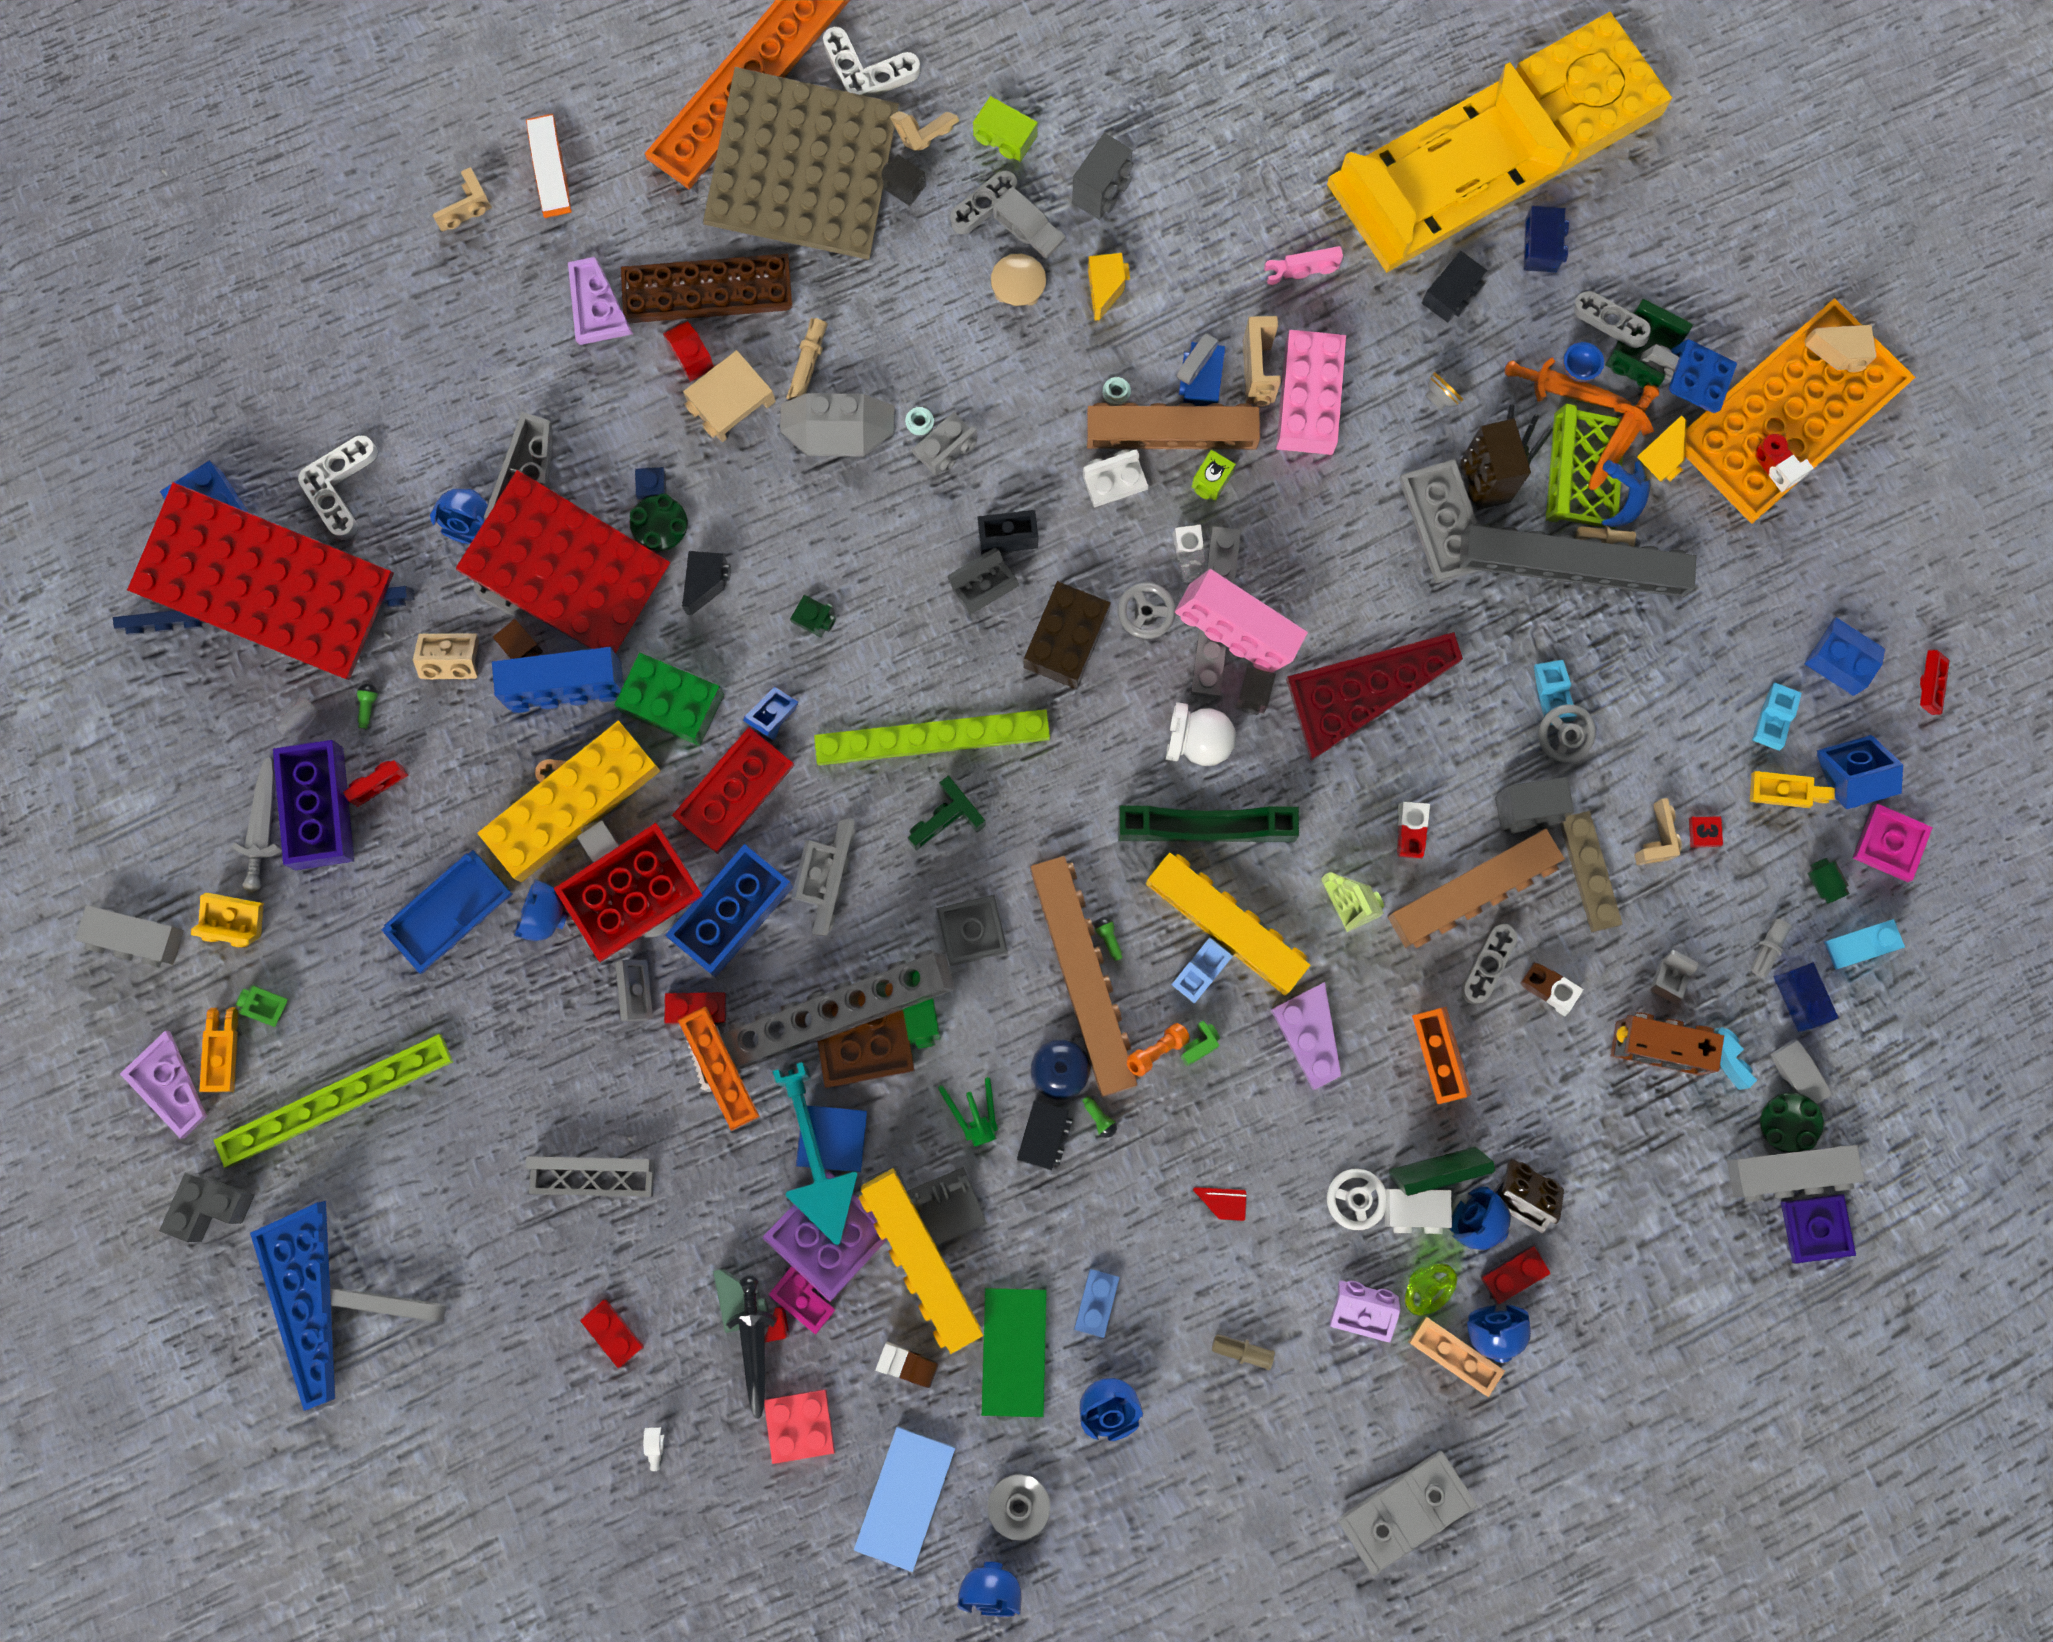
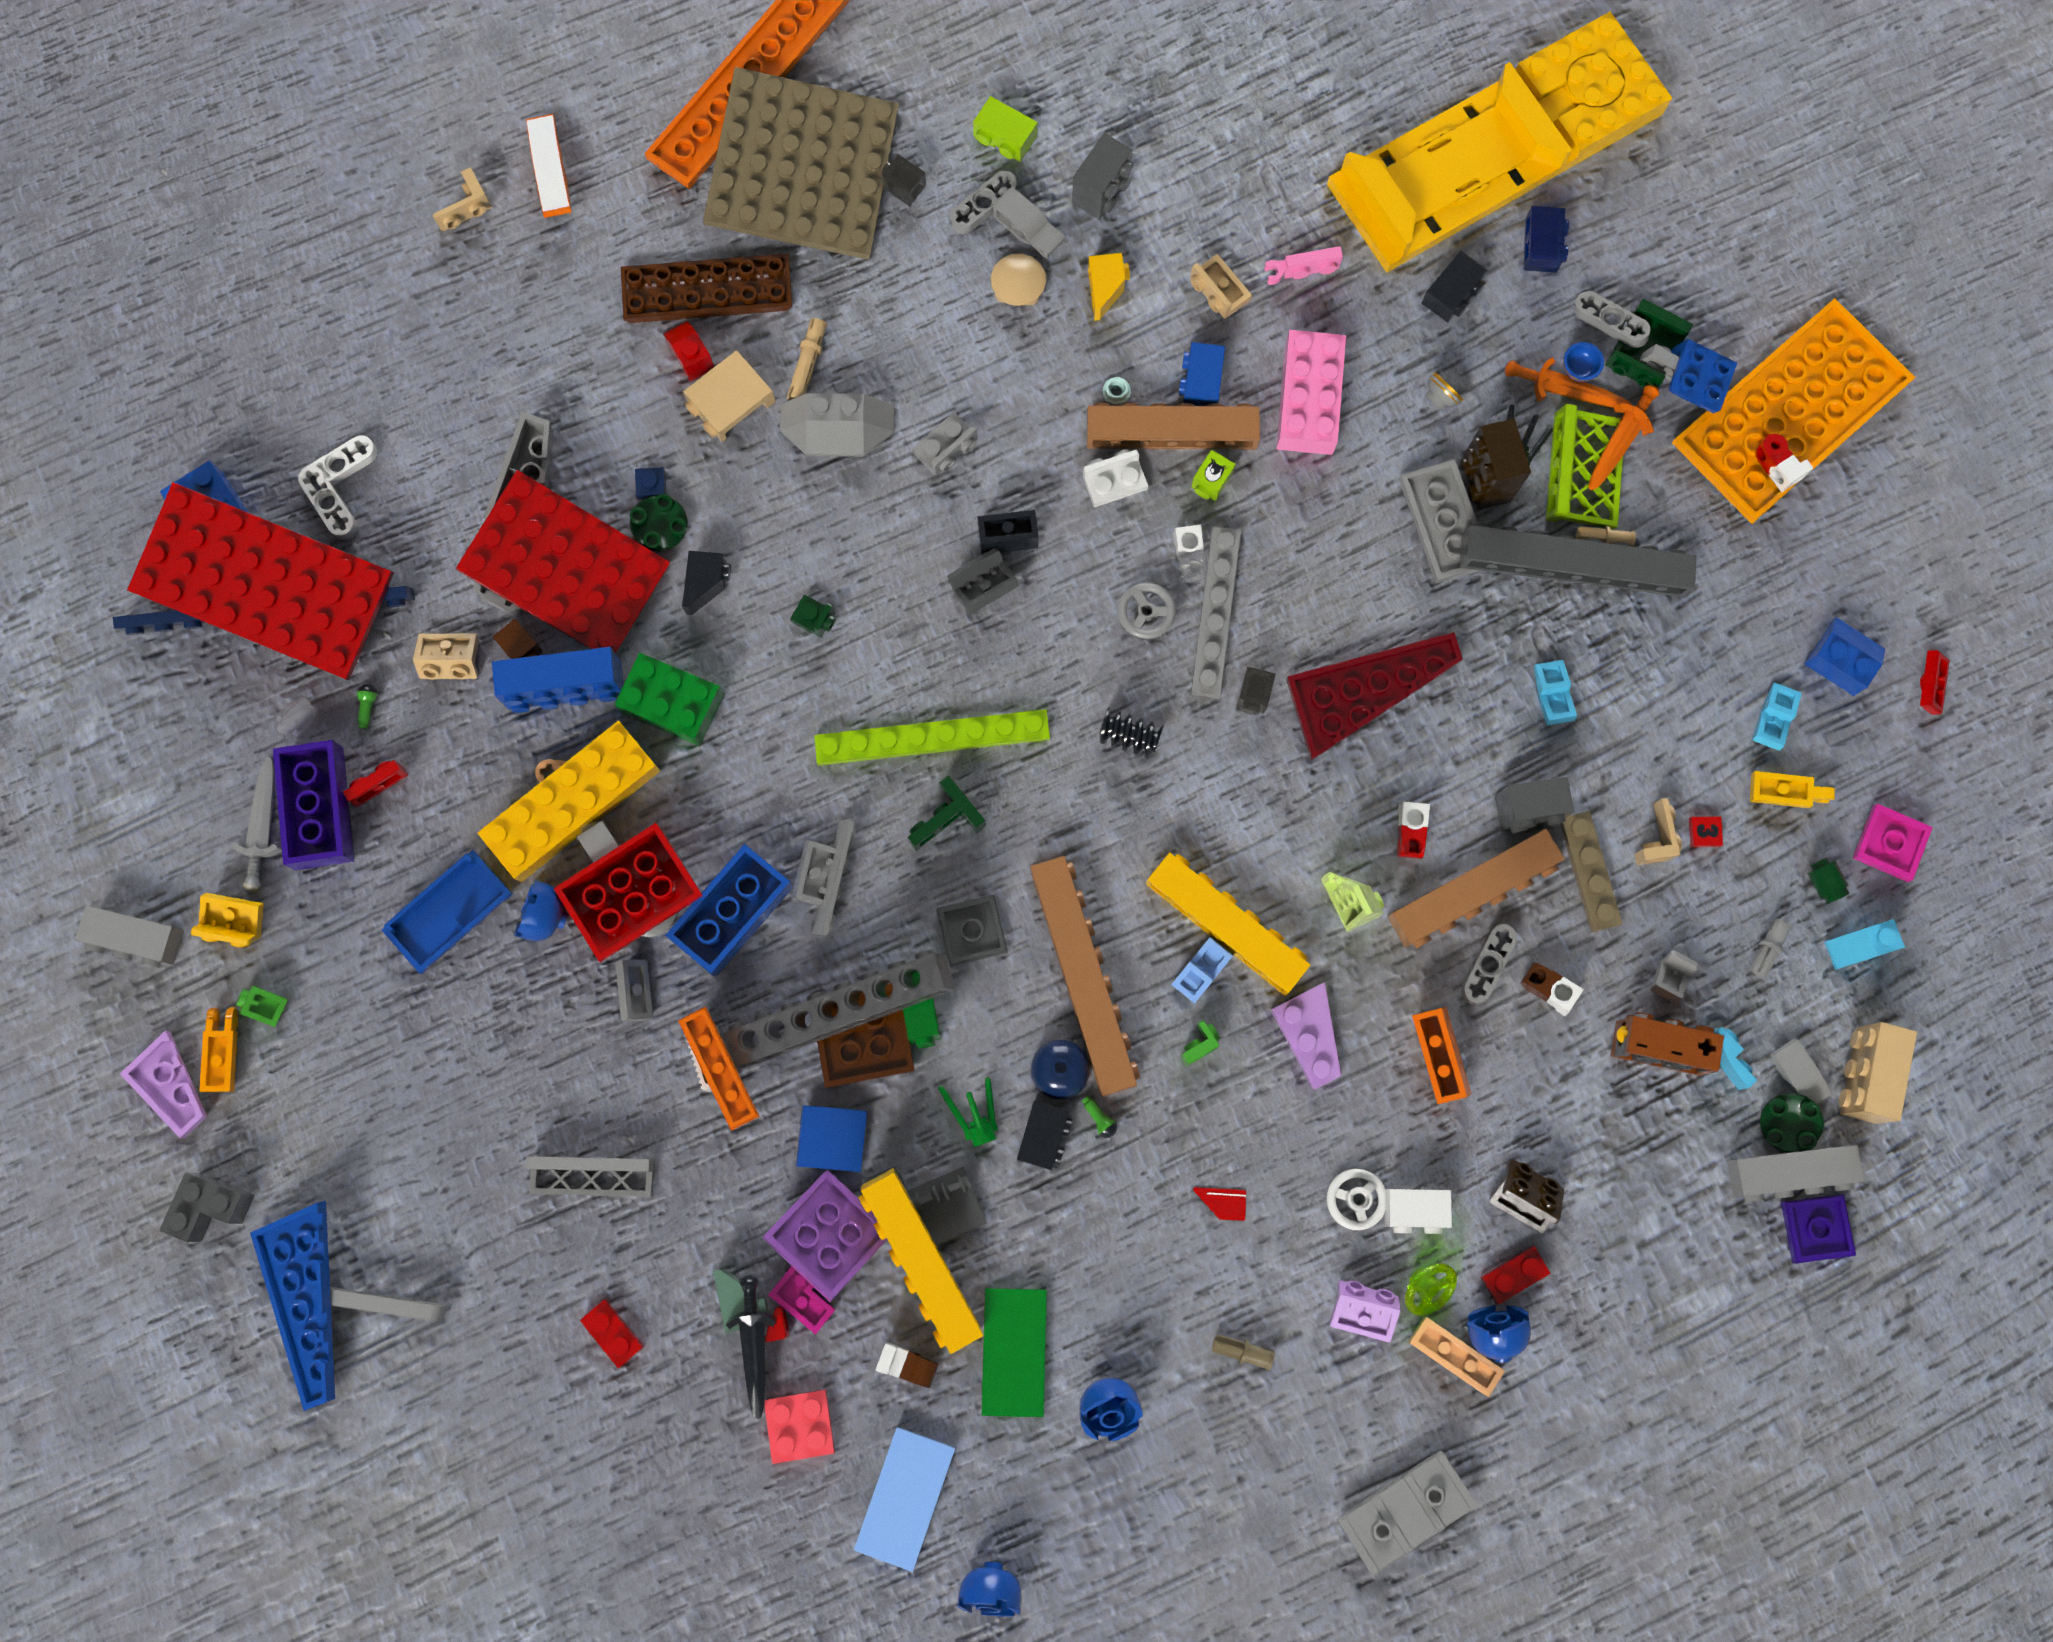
(333, 1101): lime plate -> none
(459, 514): blue cylinder -> none
(594, 305): lavender wing -> none
(653, 1447): white piece -> none
(682, 1004): red plate -> none
(733, 790): red plate -> none
(771, 712): blue slope -> none
(825, 1200): teal piece -> none
(866, 77): white beam -> none
(918, 140): tan bracket -> none
(919, 413): light aqua plate -> none
(1013, 1523): light grey dish -> none
(1066, 635): dark brown brick -> none
(1096, 1303): medium blue plate -> none
(1105, 929): bright green piece -> none
(1129, 733): none -> black piece
(1174, 1038): orange piece -> none
(1179, 825): dark green arch -> none
(1197, 359): light grey beam -> none
(1202, 736): white tile -> none
(1220, 286): none -> tan bracket
(1240, 622): bright pink brick -> none
(1259, 337): tan panel -> none
(1442, 1171): dark green tile -> none
(1482, 1220): blue cylinder -> none
(1576, 738): light grey piece -> none
(1637, 496): blue piece -> none
(1667, 452): yellow slope -> none
(1806, 997): clear blue brick -> none
(1844, 347): tan slope -> none
(1861, 771): blue slope -> none
(1877, 1073): none -> tan brick

